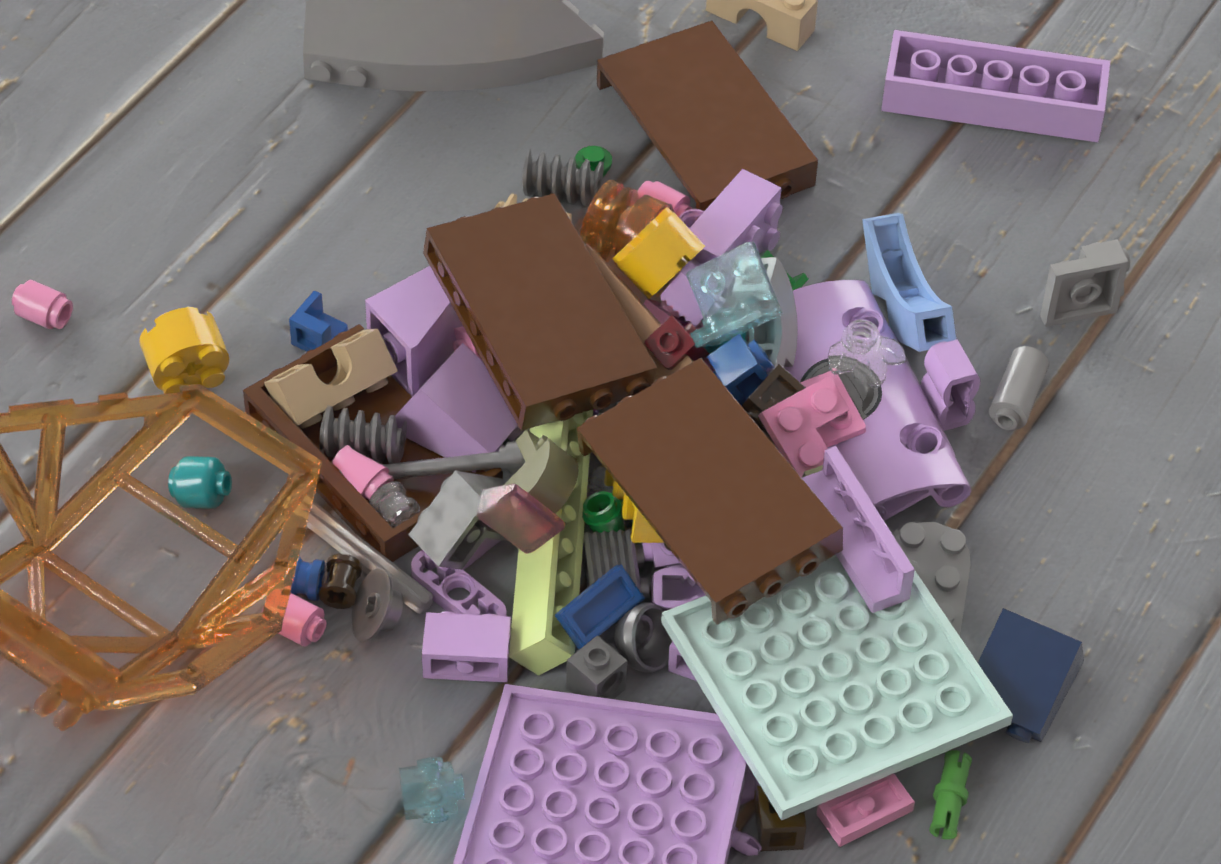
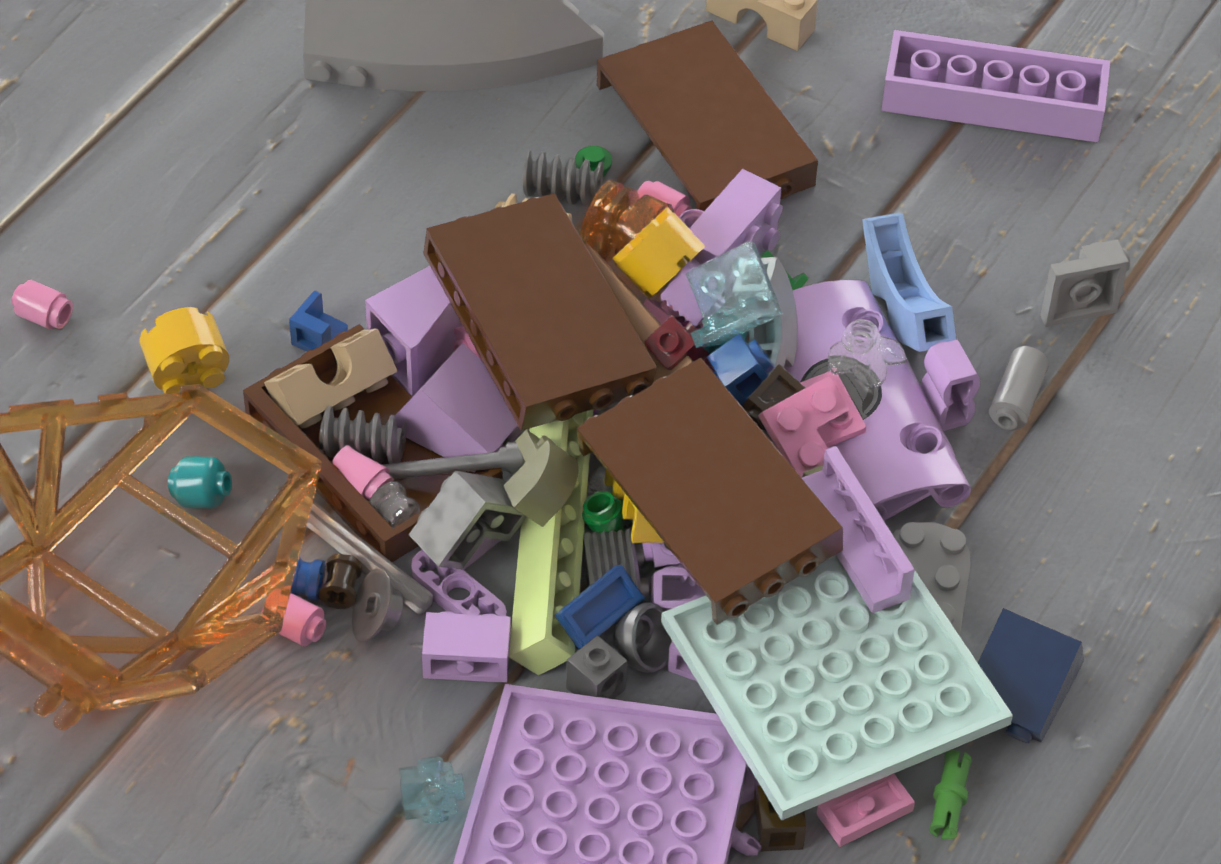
(518, 517): slope -> none

